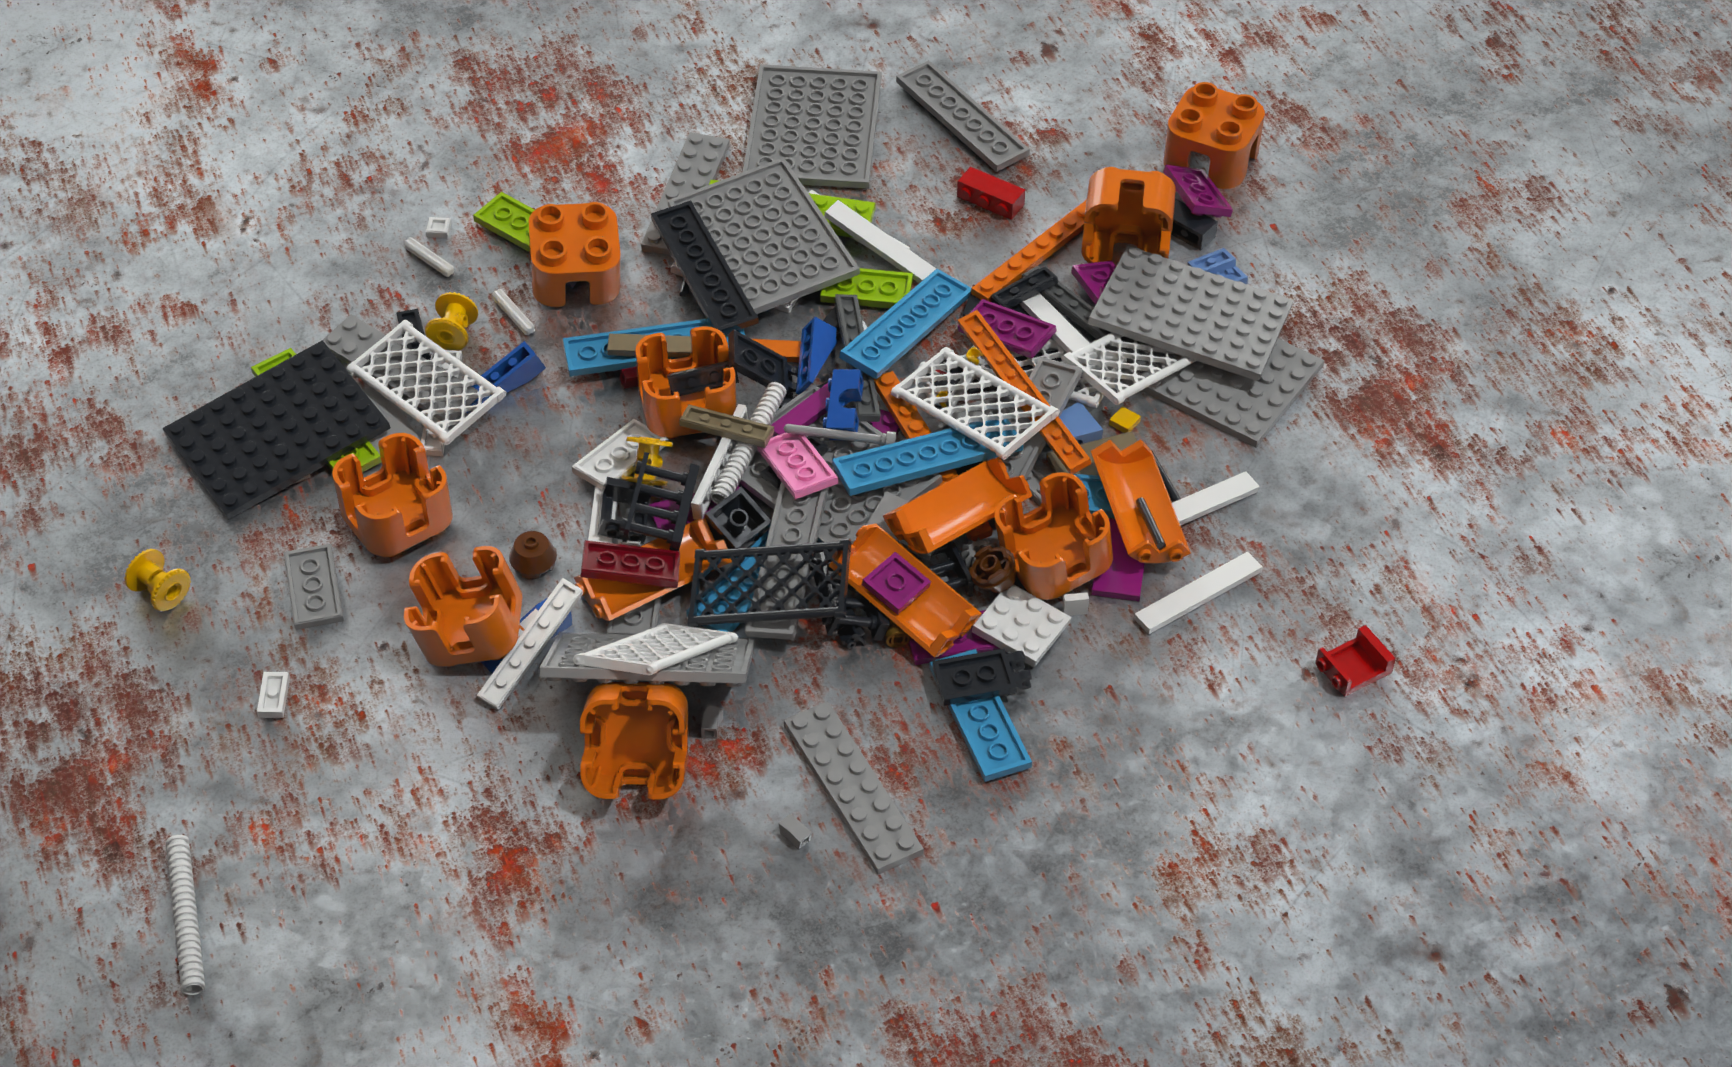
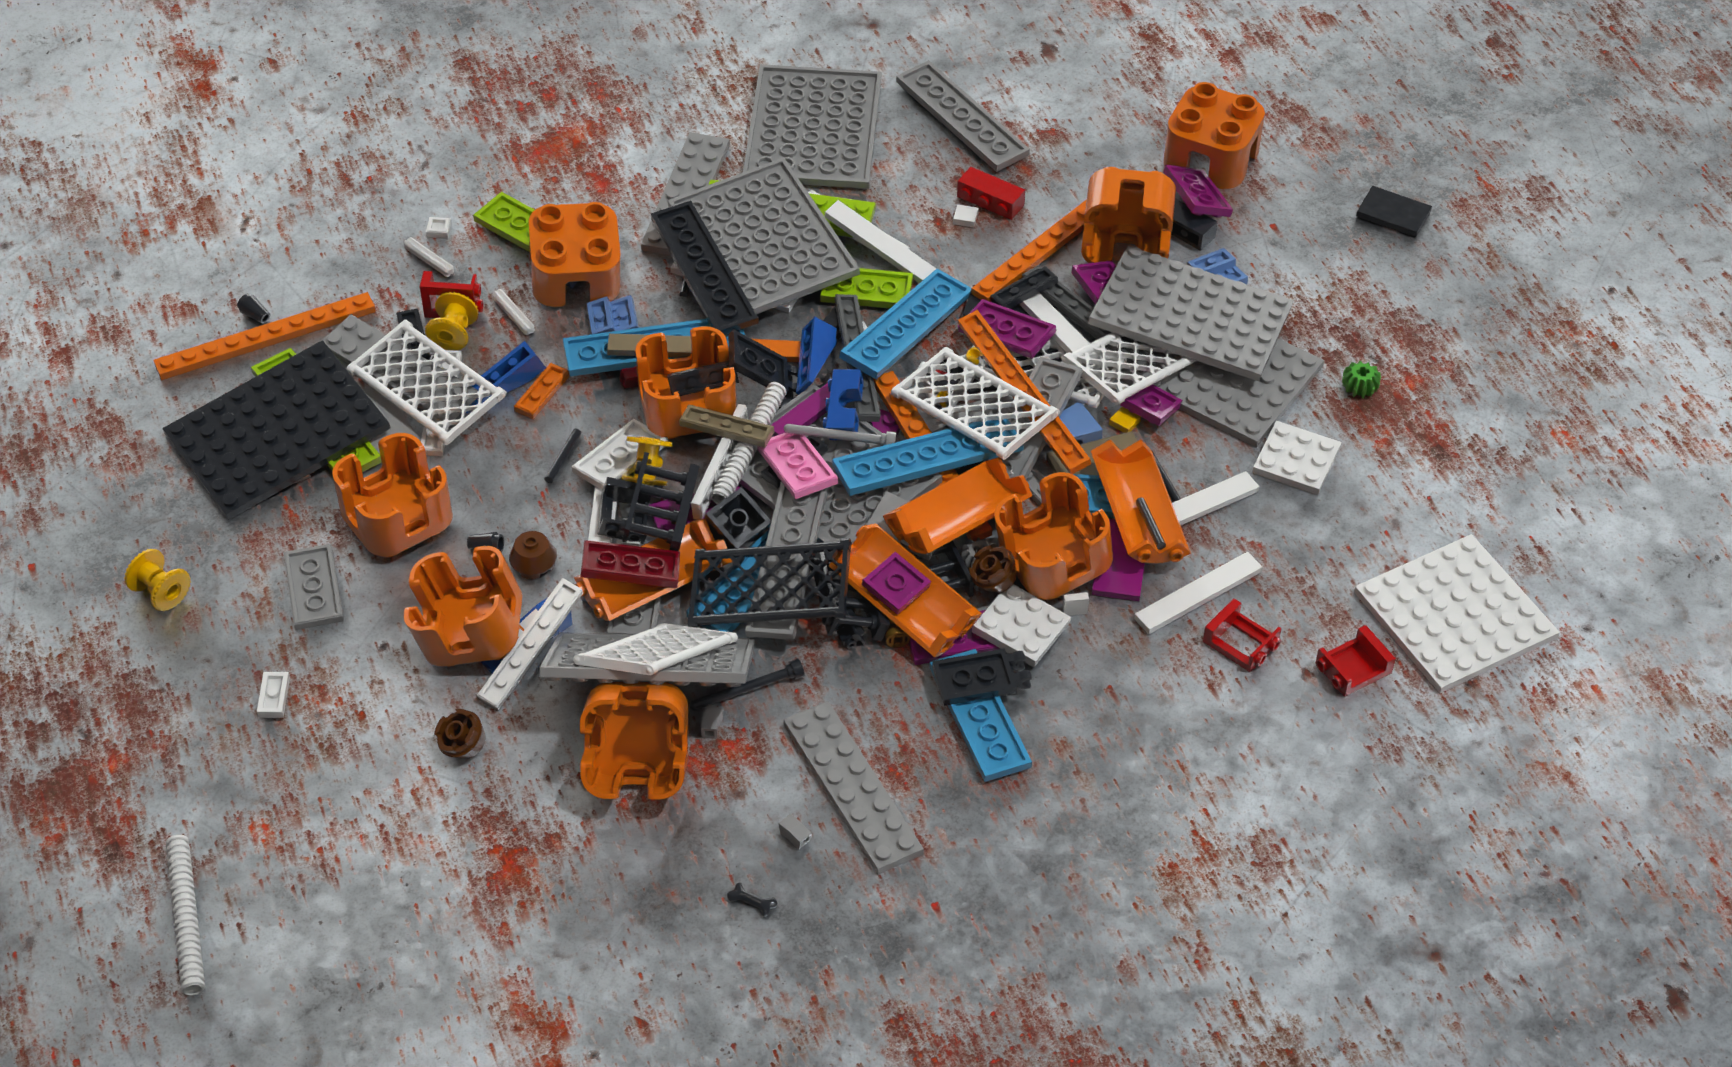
(251, 307): none -> black cone
(263, 336): none -> orange plate
(430, 289): none -> red panel
(460, 734): none -> reddish brown cone
(486, 539): none -> black cone
(541, 391): none -> orange tile
(562, 456): none -> black bar
(612, 315): none -> medium blue slope
(763, 904): none -> black piece
(792, 670): none -> black piece
(965, 216): none -> white tile
(1152, 404): none -> magenta plate
(1231, 616): none -> red panel
(1296, 457): none -> white plate
(1361, 379): none -> bright green gear
(1394, 211): none -> black tile
(1456, 613): none -> white plate

